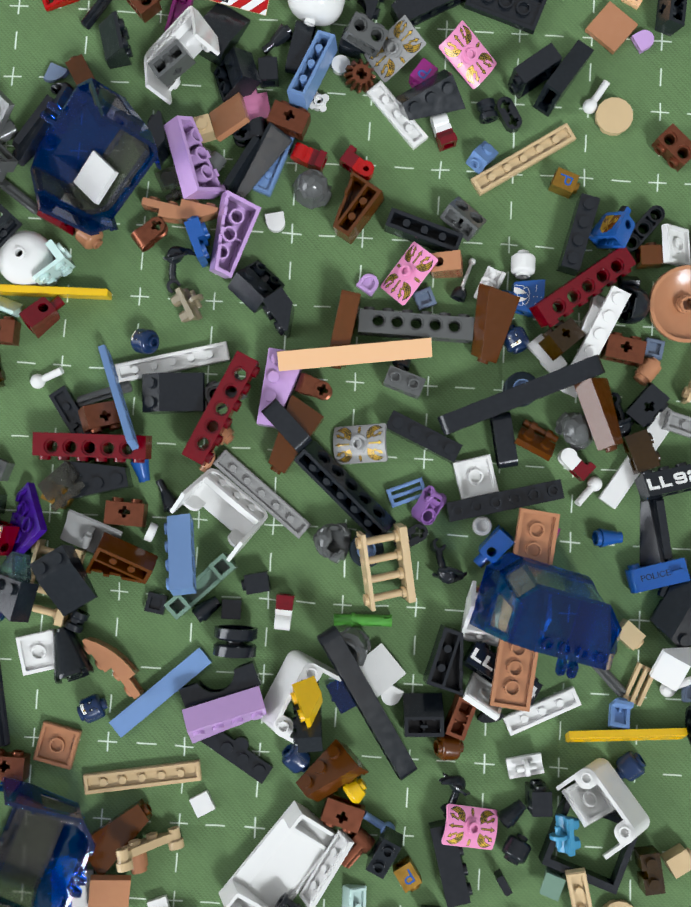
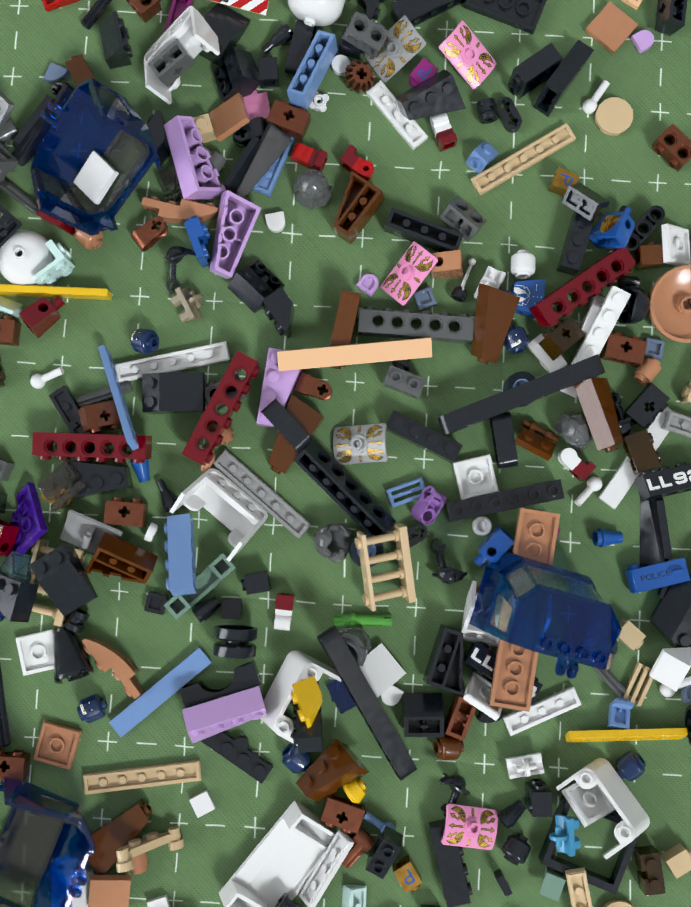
(584, 201): none -> black hinge

